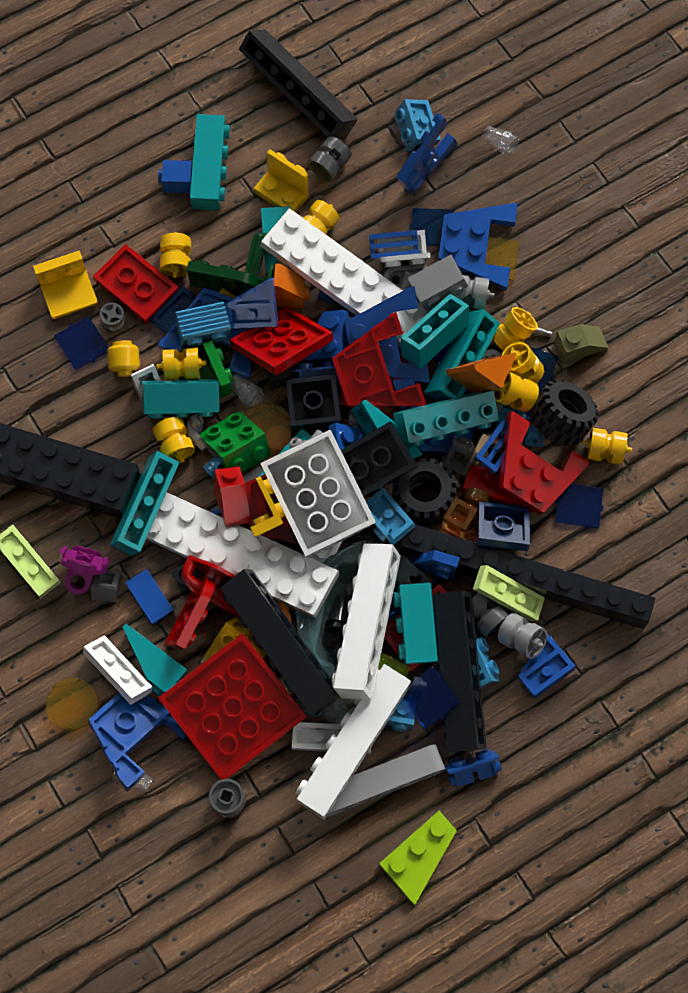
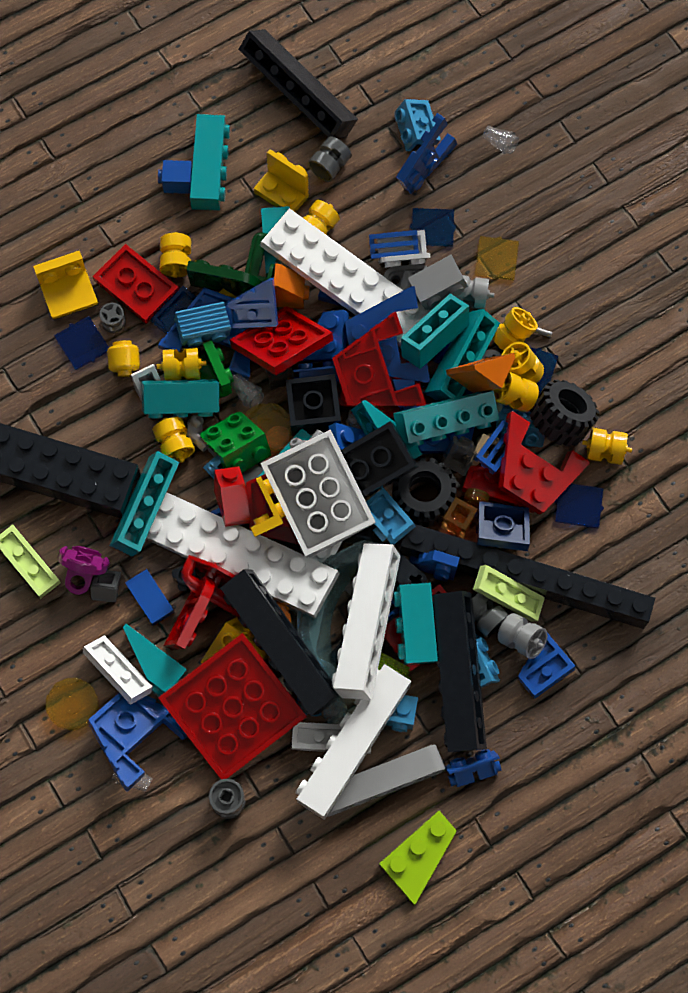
(338, 615): black cone -> none
(430, 697): clear blue piece -> none
(466, 239): blue wing -> none
(579, 342): olive slope -> none

